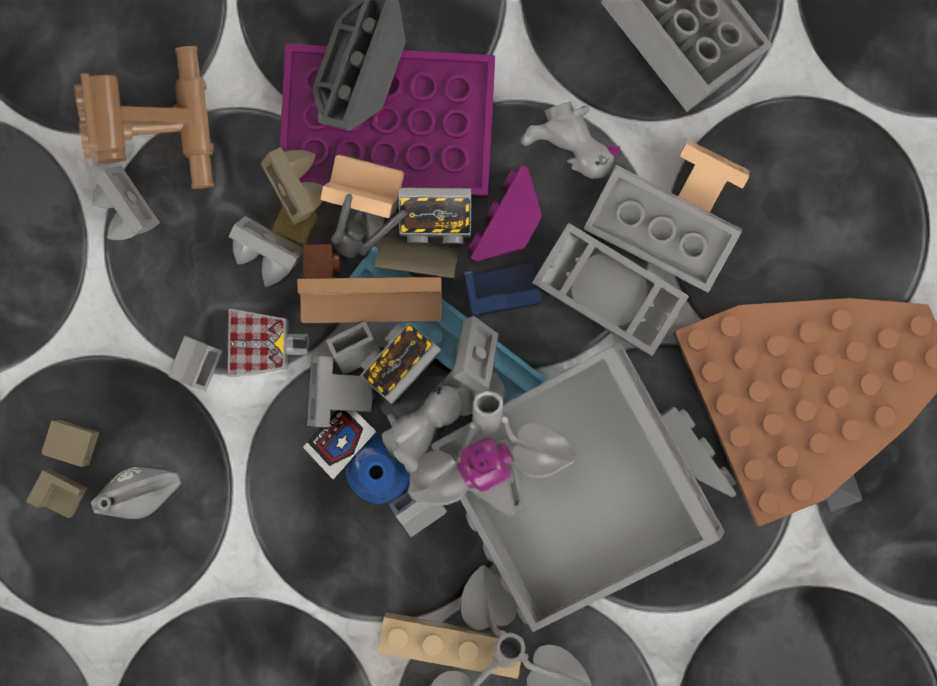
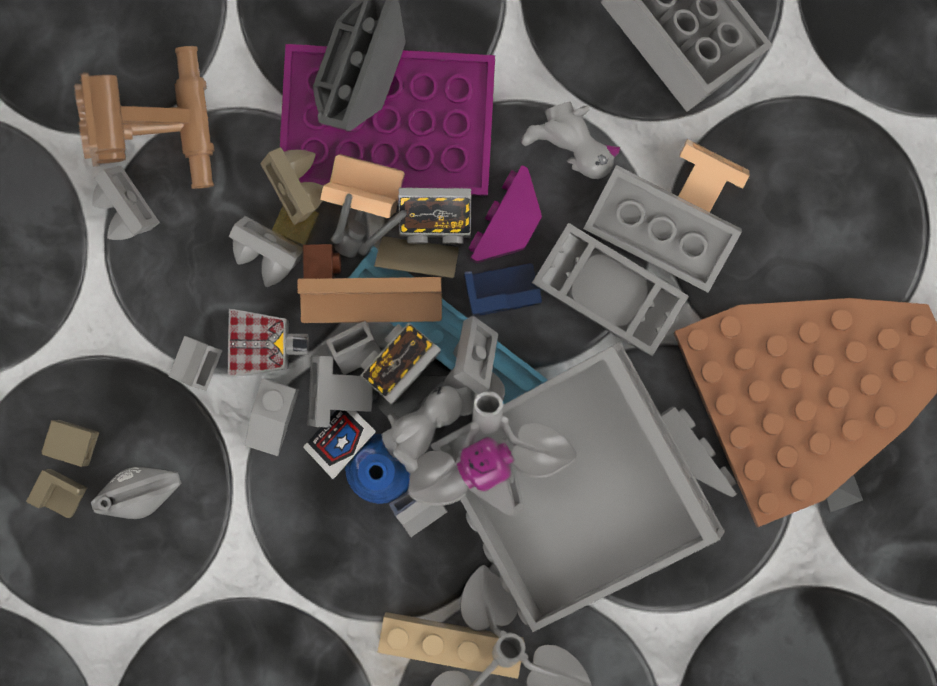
(270, 416): none -> light grey slope

